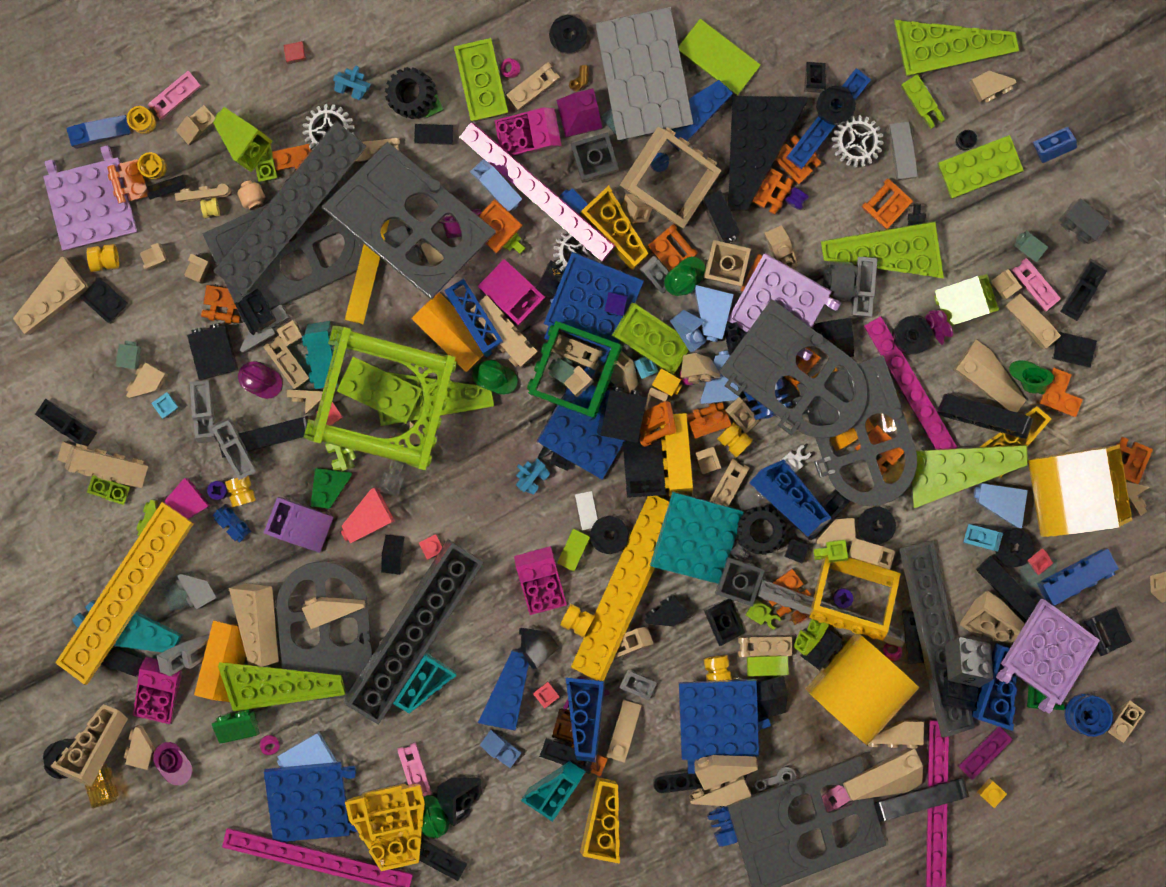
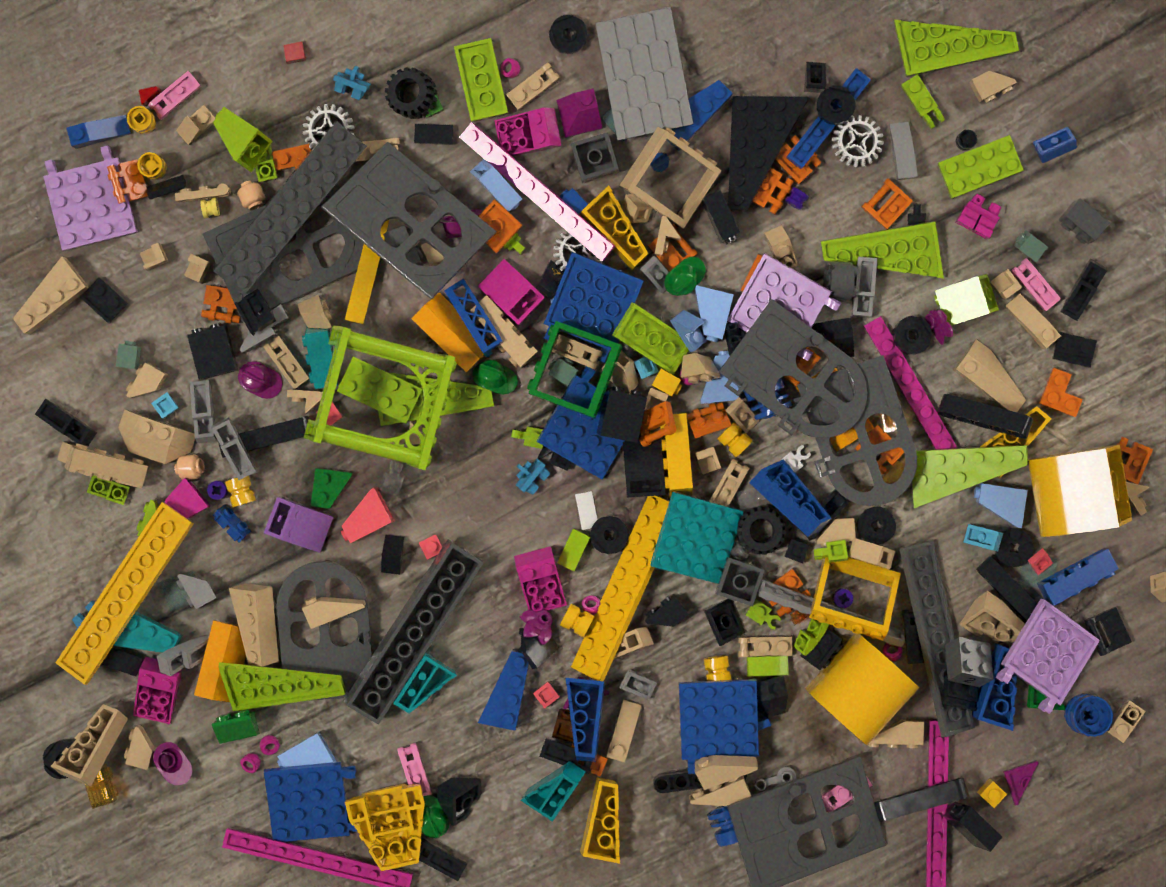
(101, 258): yellow wheel -> none
(148, 94): none -> red slope
(154, 438): none -> tan wedge
(189, 467): none -> light nougat head
(253, 759): none -> dark pink piece
(290, 333): tan panel -> none
(315, 313): none -> tan slope
(344, 455): lime hips -> none
(500, 749): medium blue slope -> none
(530, 436): none -> lime plate
(536, 626): none -> magenta plate
(578, 381): tan panel -> none
(582, 80): pearl gold arm -> none
(593, 610): none -> dark pink piece
(615, 303): dark purple slope -> none
(666, 231): none -> tan slope
(718, 57): lime tile -> none
(727, 263): tan slope -> none
(892, 776): tan wedge -> none
(972, 826): none -> black brick
(985, 752): magenta plate -> none
(987, 218): none -> dark pink hips
(1019, 778): none -> magenta tile
(1033, 378): green piece -> none

